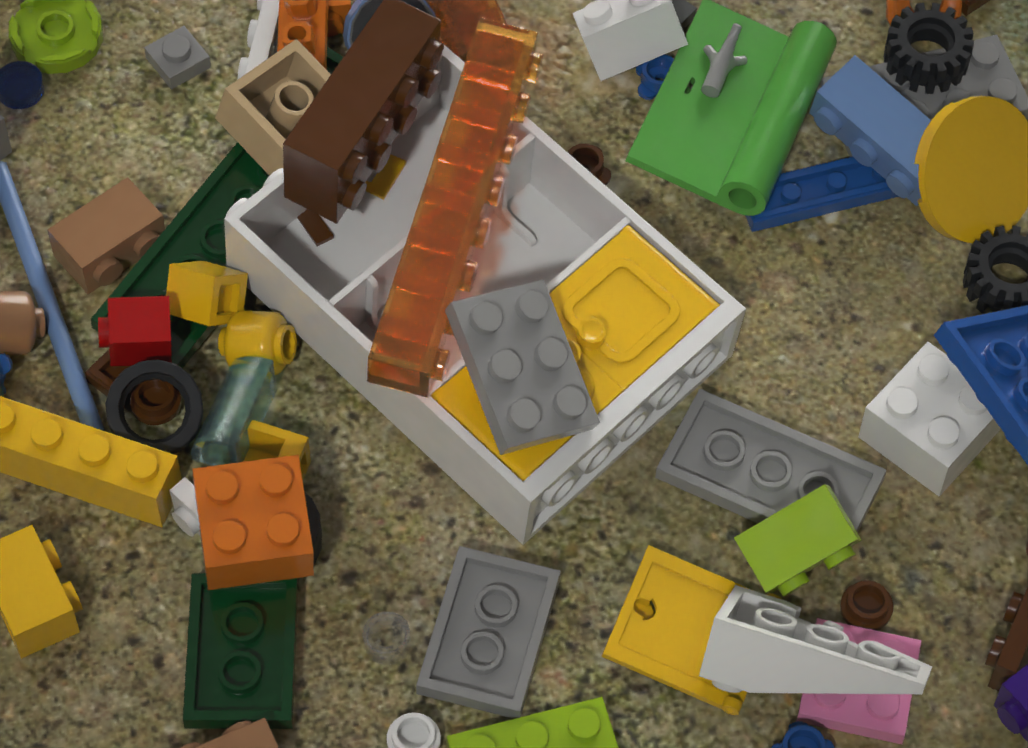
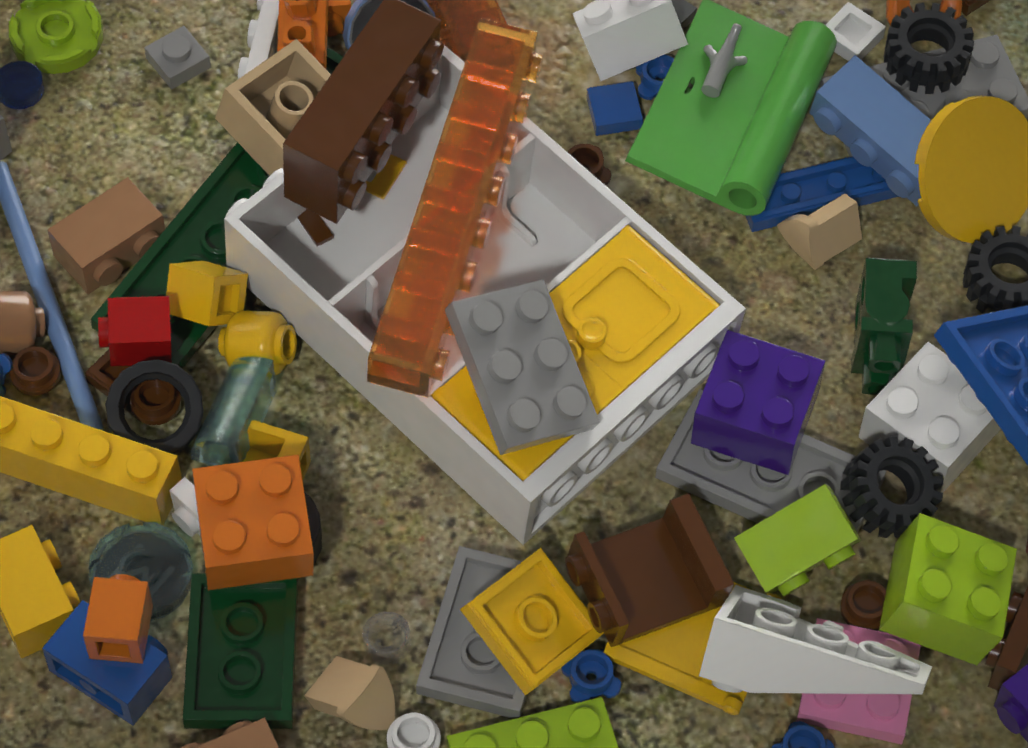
(35, 371): none -> reddish brown plate
(118, 619): none -> orange brick
(118, 686): none -> blue brick
(151, 555): none -> clear light blue tile
(355, 694): none -> tan tile
(532, 621): none -> yellow tile
(591, 662): none -> blue plate
(614, 108): none -> blue tile
(650, 574): none -> reddish brown panel
(757, 402): none -> dark purple brick
(824, 231): none -> tan tile
(855, 32): none -> white plate
(881, 321): none -> dark green hips
(909, 468): none -> black tyre
(948, 589): none -> lime brick

